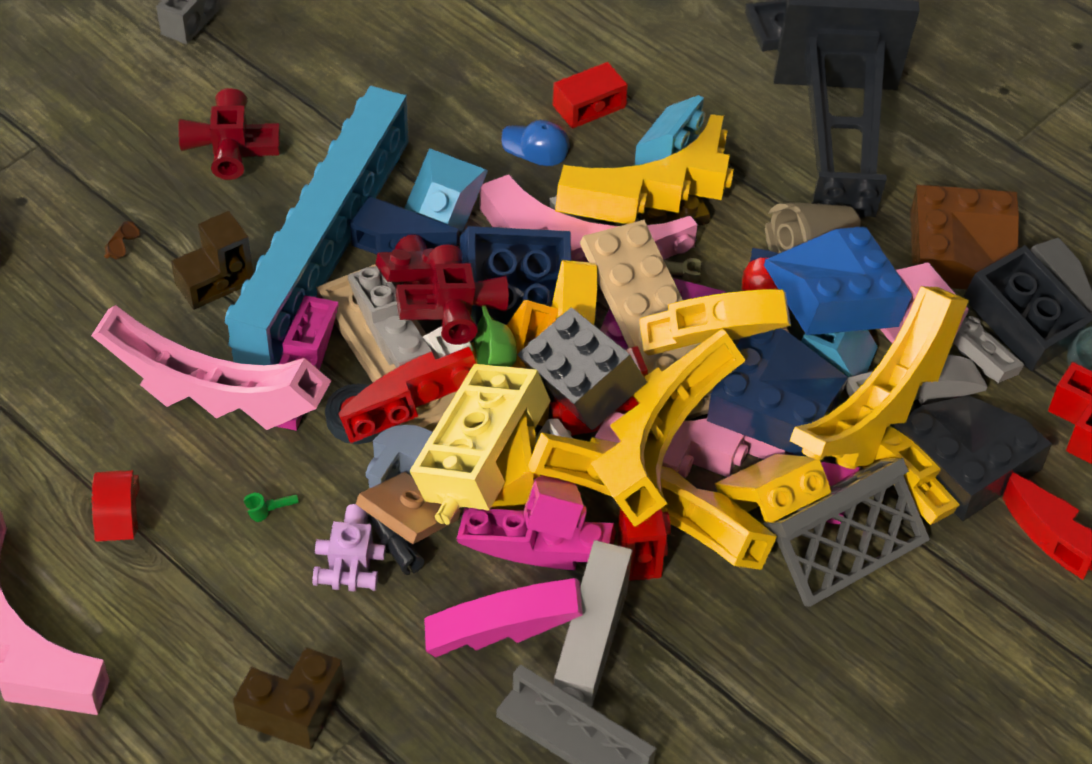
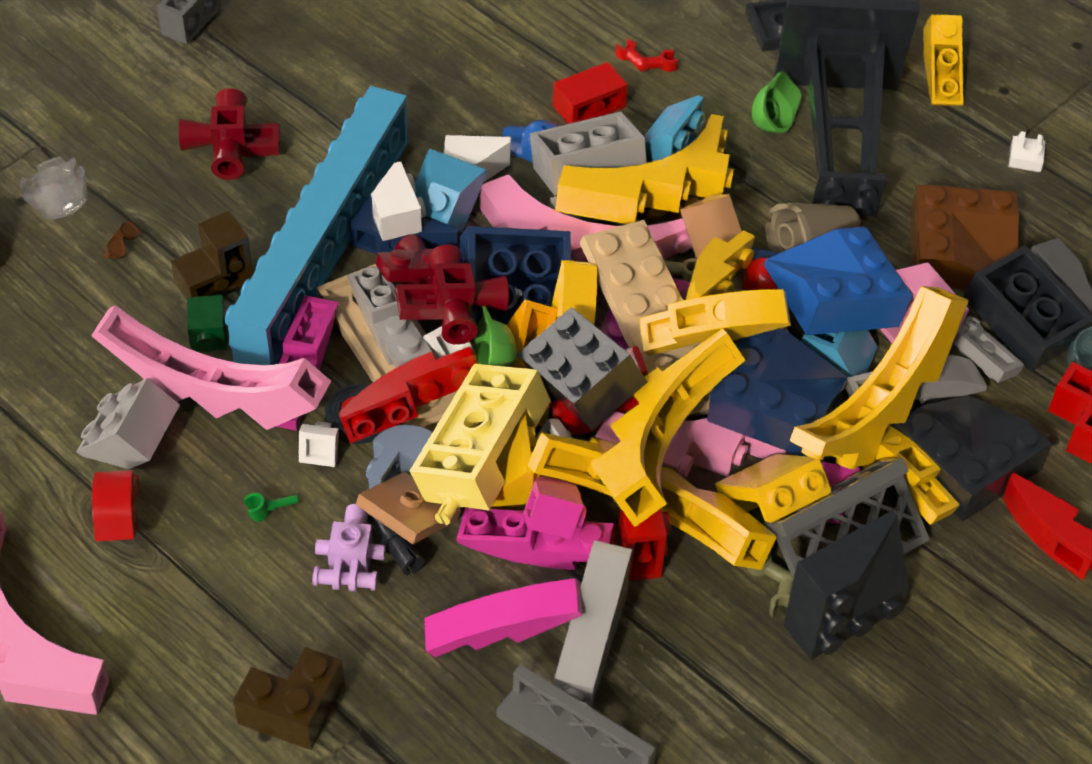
(56, 188): none -> clear cone
(128, 425): none -> light grey slope
(206, 323): none -> dark green brick
(318, 444): none -> white tile
(396, 206): none -> white slope
(481, 151): none -> white slope
(590, 143): none -> light grey brick
(664, 61): none -> red arm
(710, 219): none -> medium nougat brick
(719, 265): none -> yellow slope
(776, 105): none -> bright green cap
(779, 574): none -> olive arm
(848, 587): none -> black slope
(944, 59): none -> yellow slope
(1027, 153): none -> white tile

